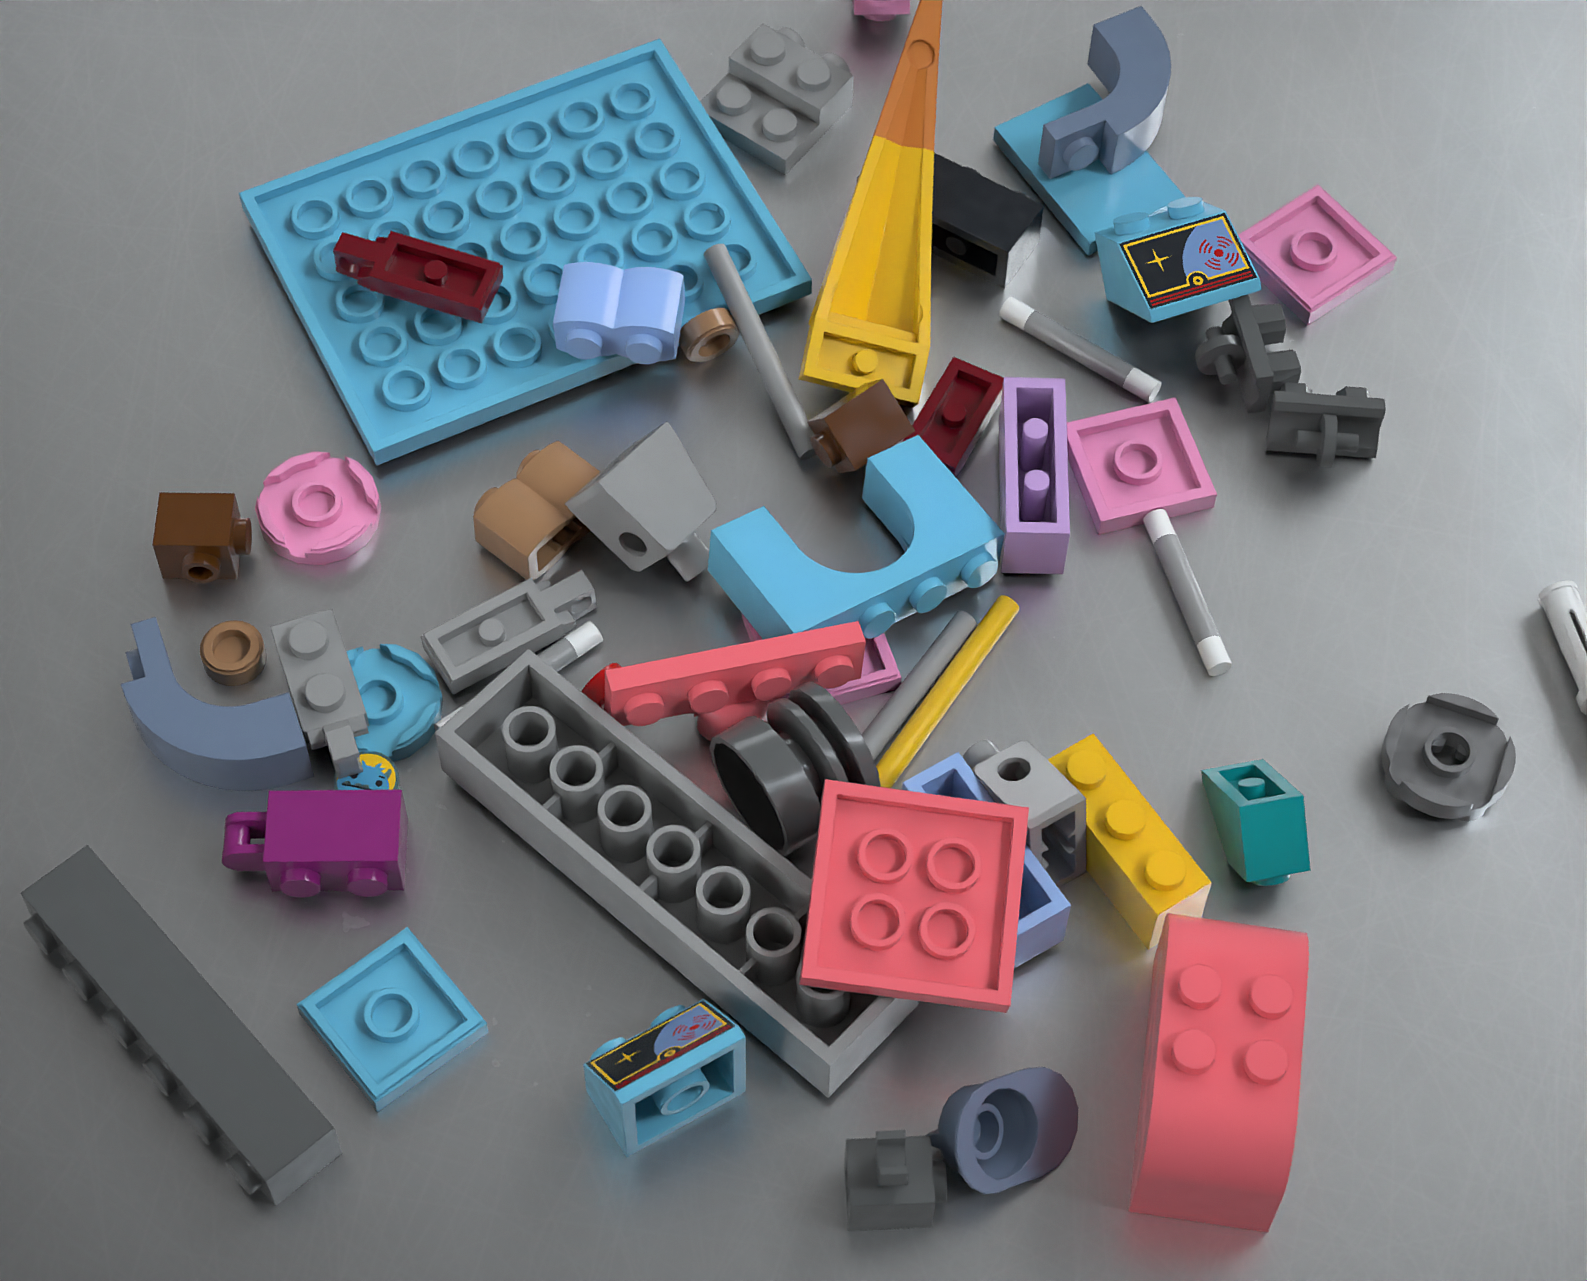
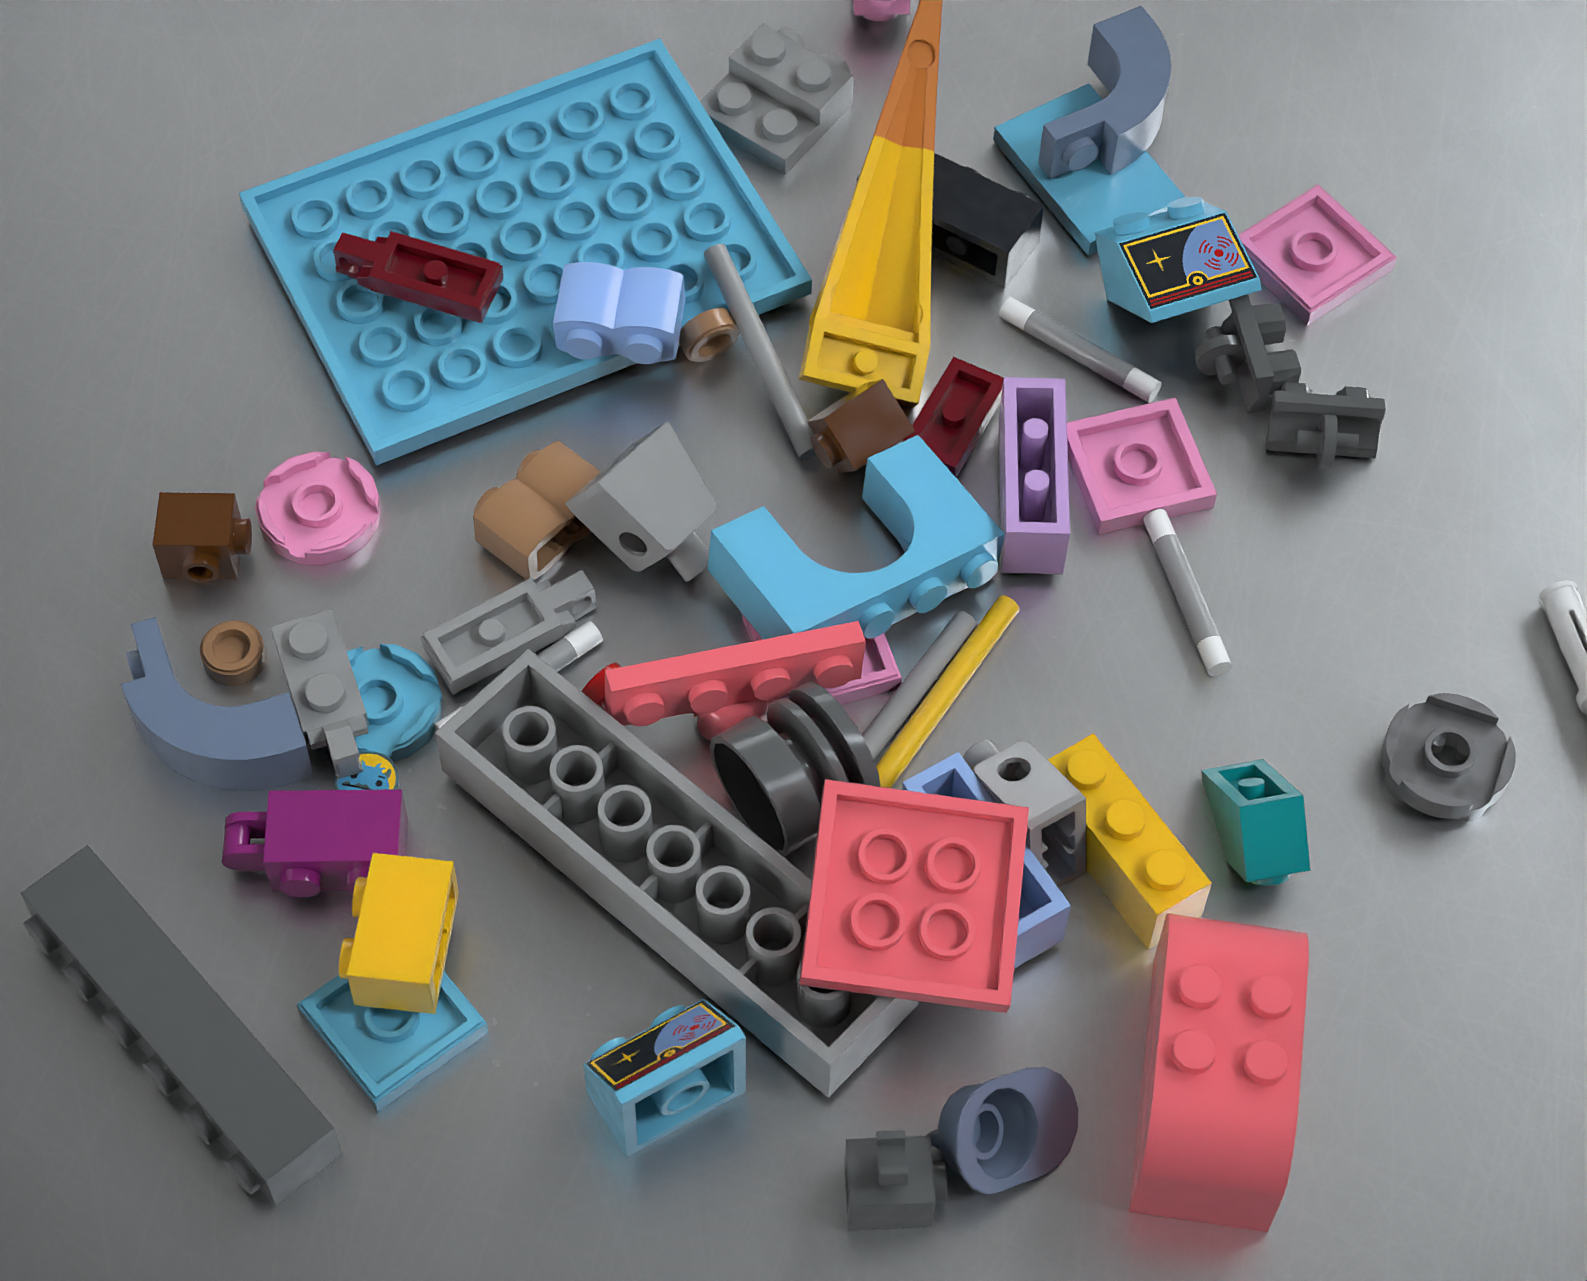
(400, 933): none -> yellow brick

